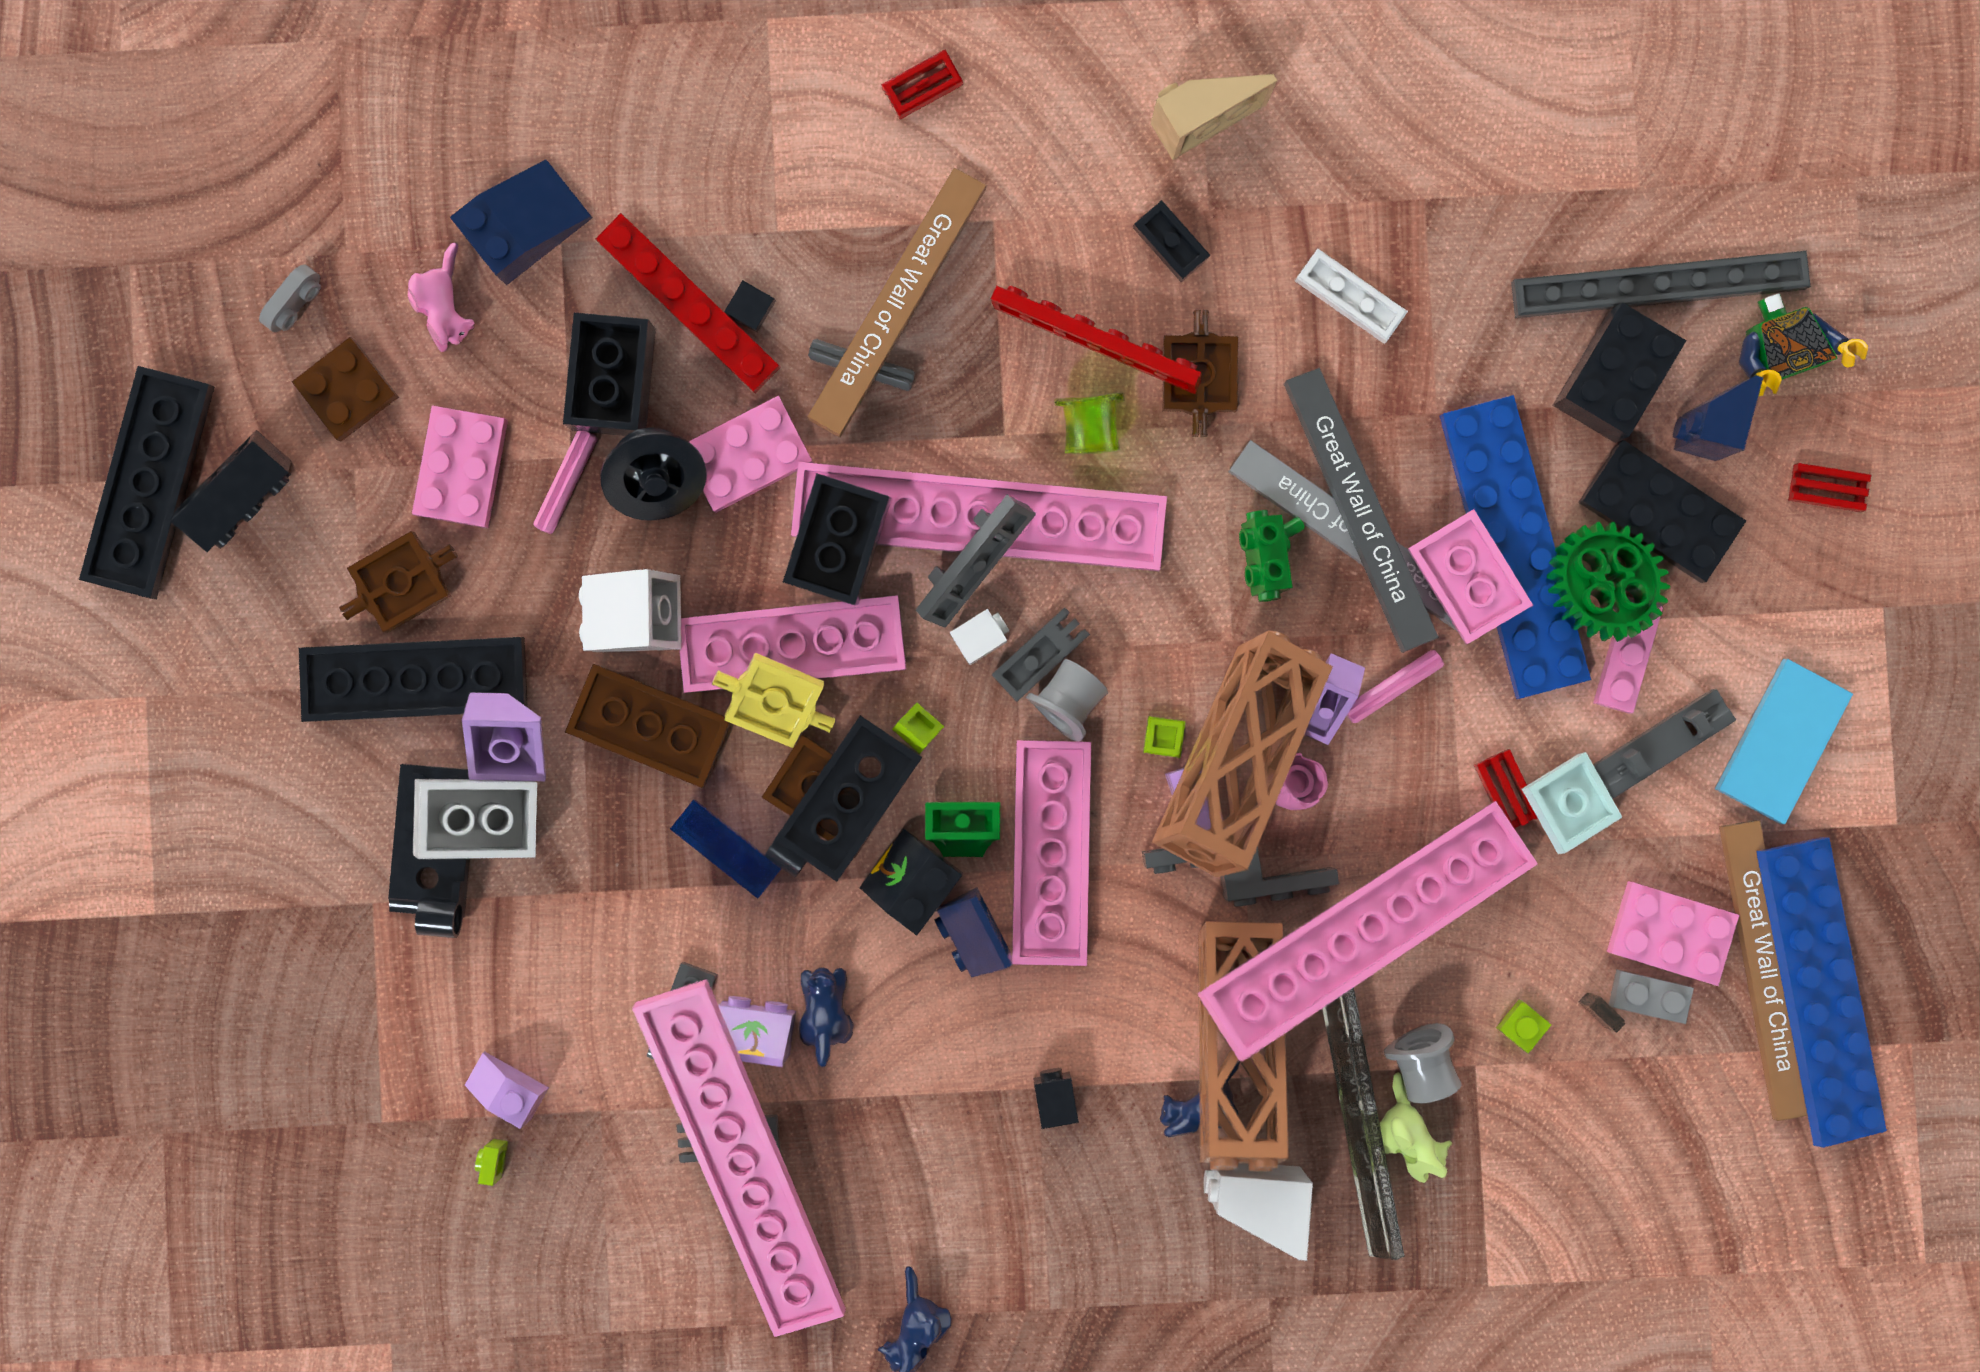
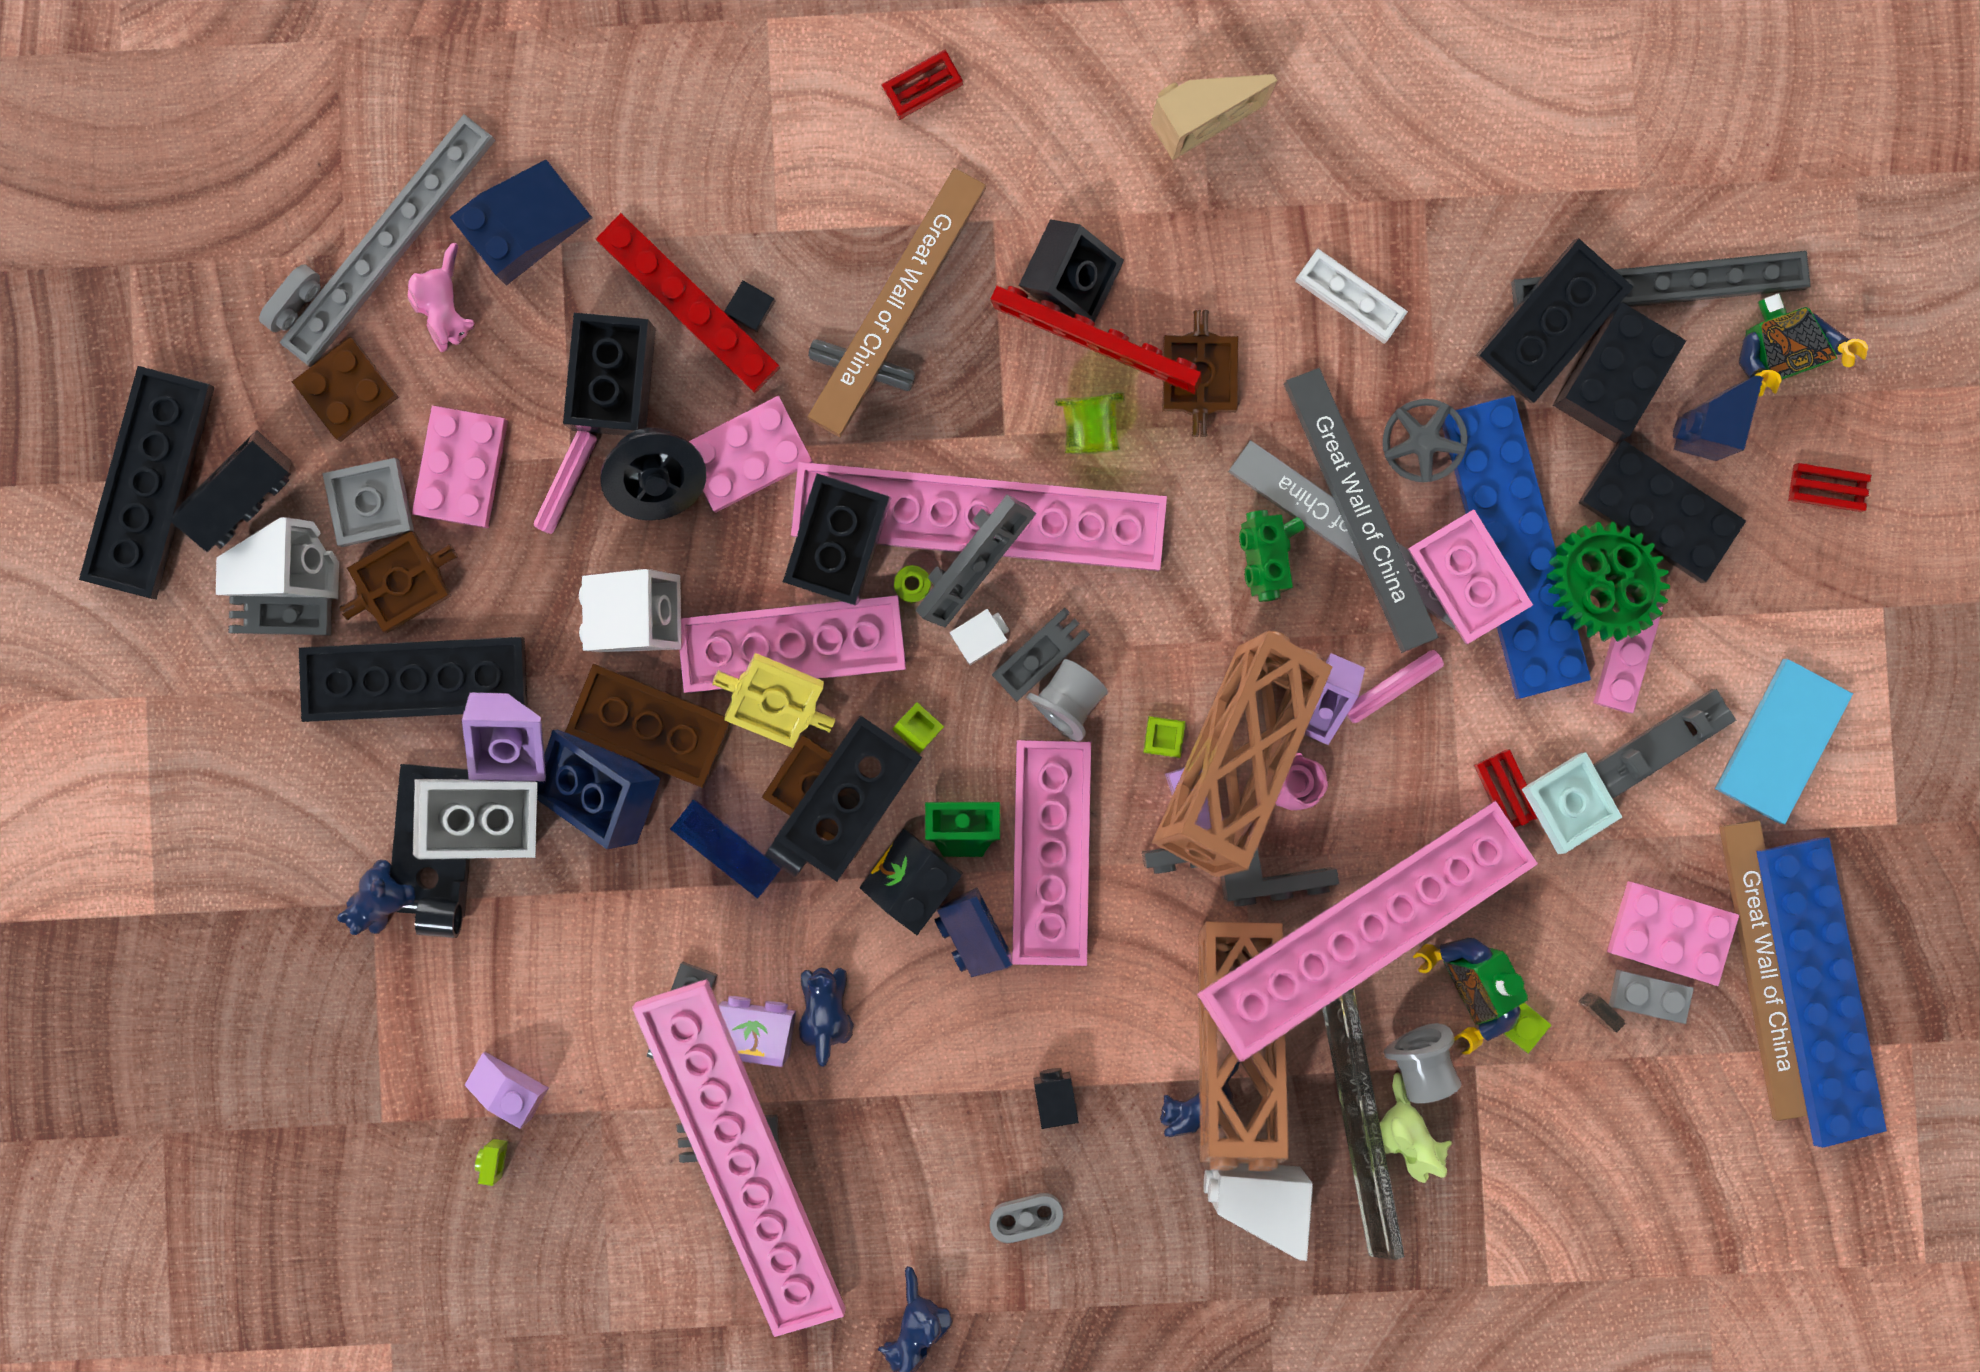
(279, 562): none -> white slope
(282, 615): none -> dark grey hinge
(368, 502): none -> light grey plate
(375, 900): none -> dark blue animal
(387, 241): none -> light grey tile
(596, 790): none -> dark blue slope
(915, 595): none -> lime plate
(1027, 1221): none -> light grey plate
(1071, 270): none -> black slope
(1171, 241): black plate -> none
(1424, 440): none -> dark grey wheel
(1485, 983): none -> torso
(1554, 320): none -> black plate

